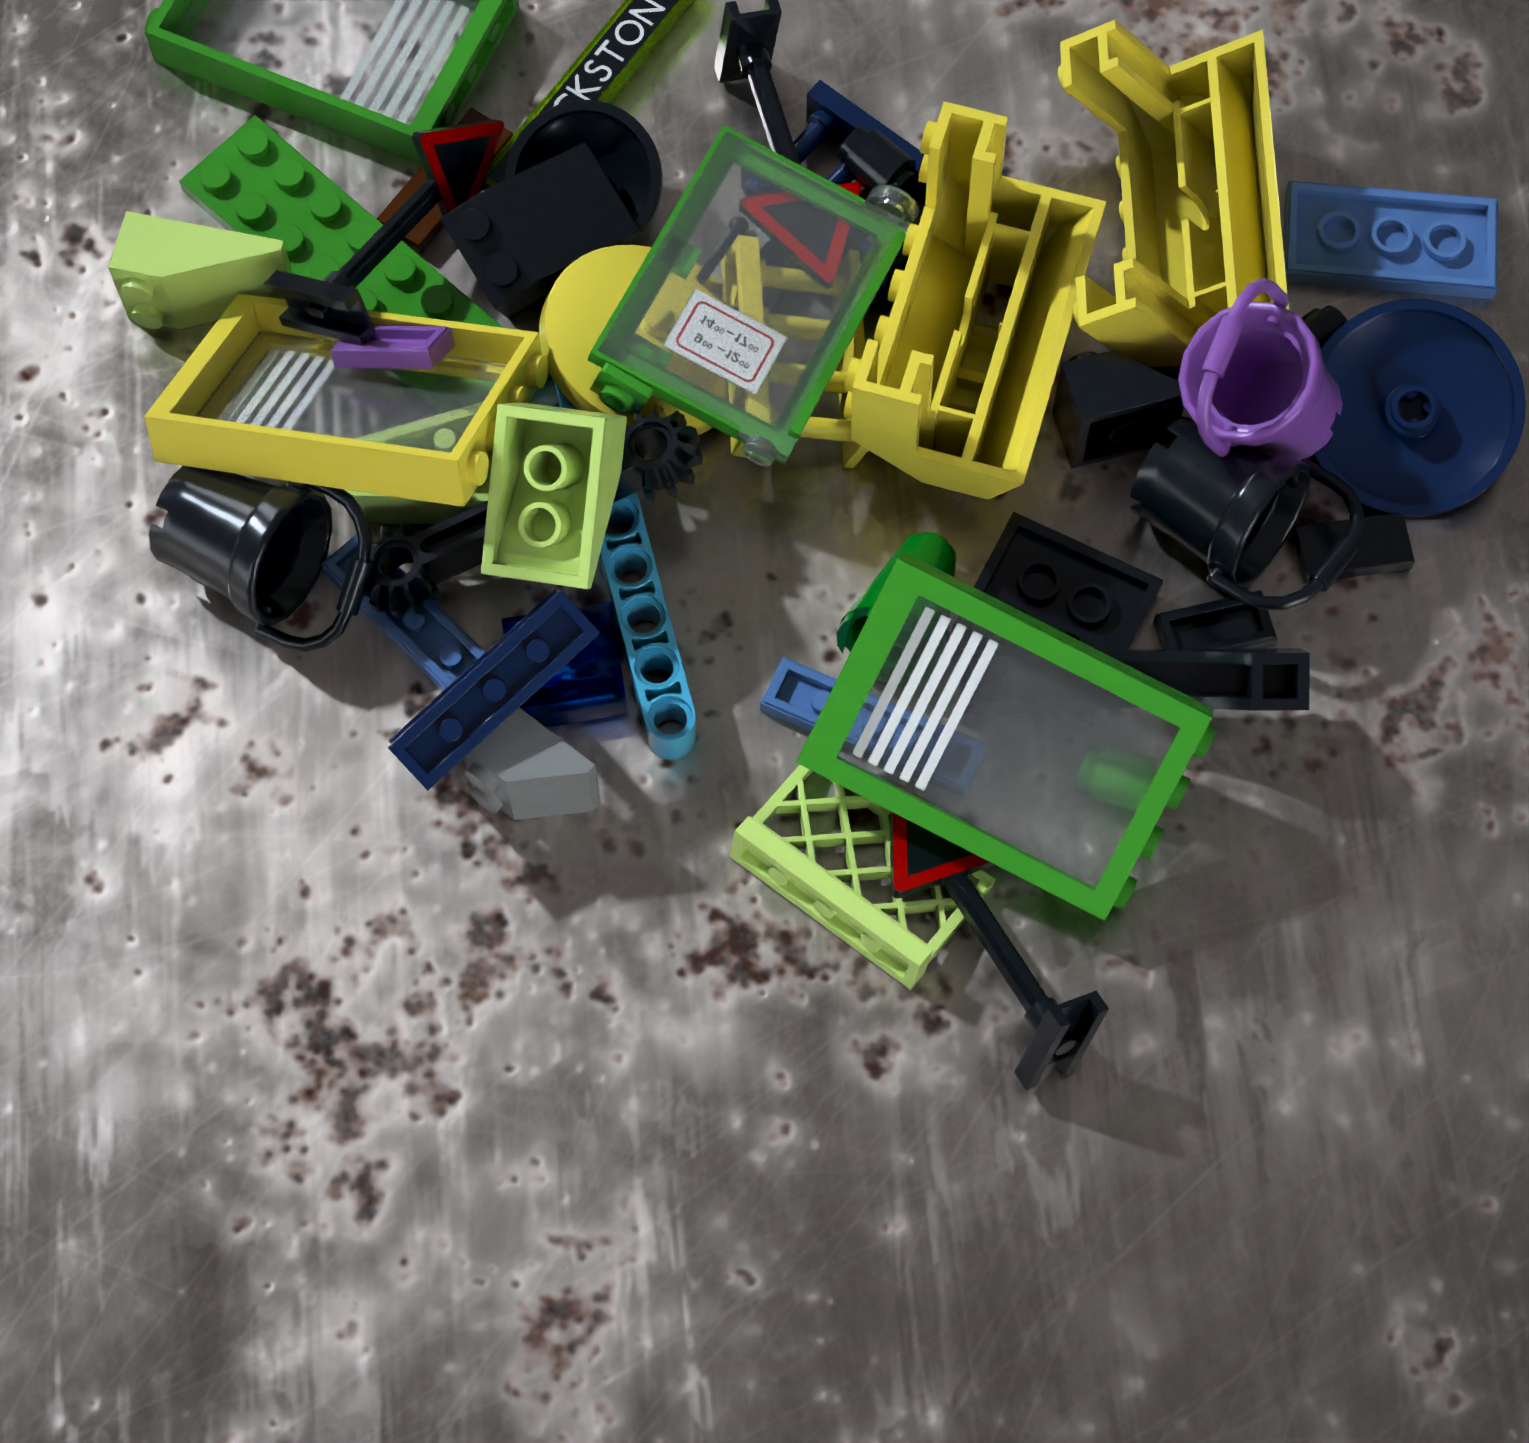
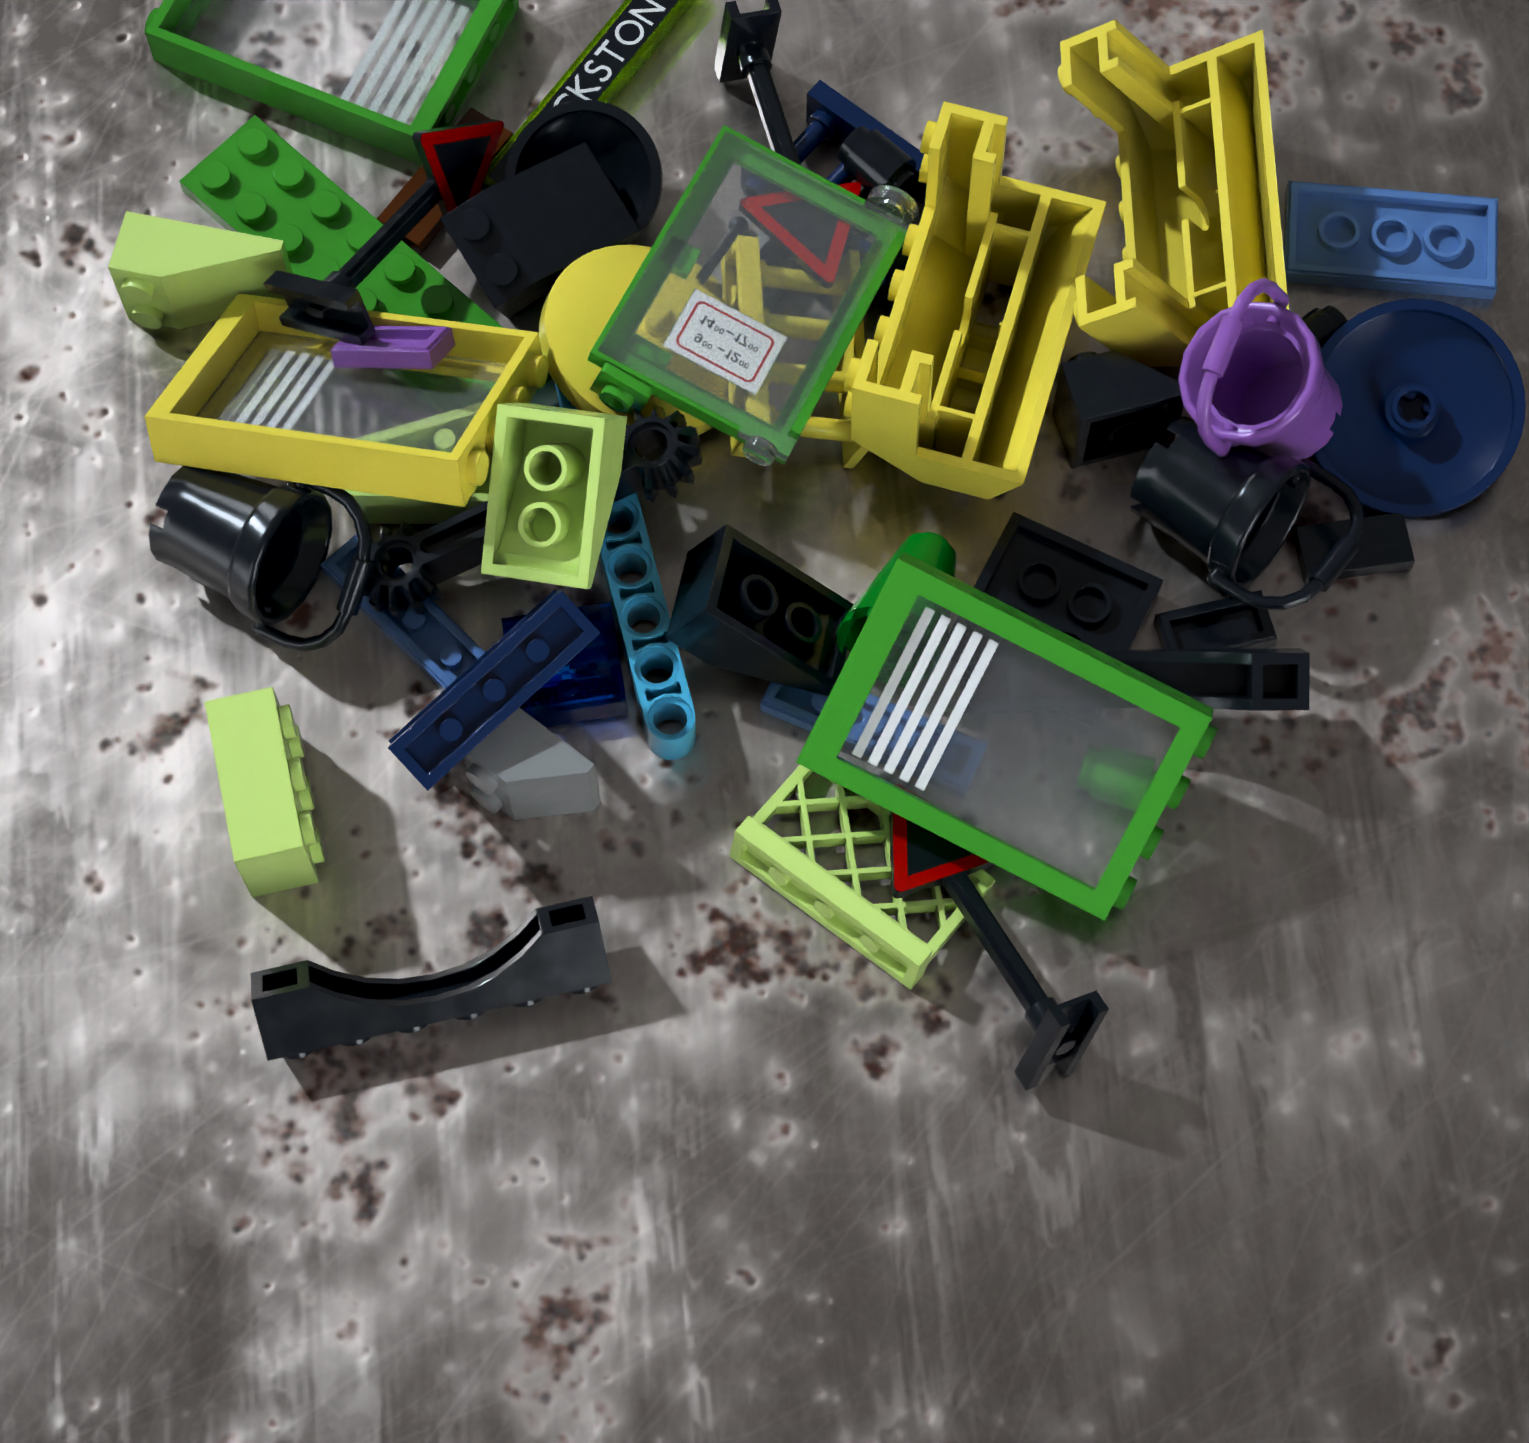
(265, 791): none -> yellowish green brick
(316, 1008): none -> black arch
(757, 614): none -> black slope

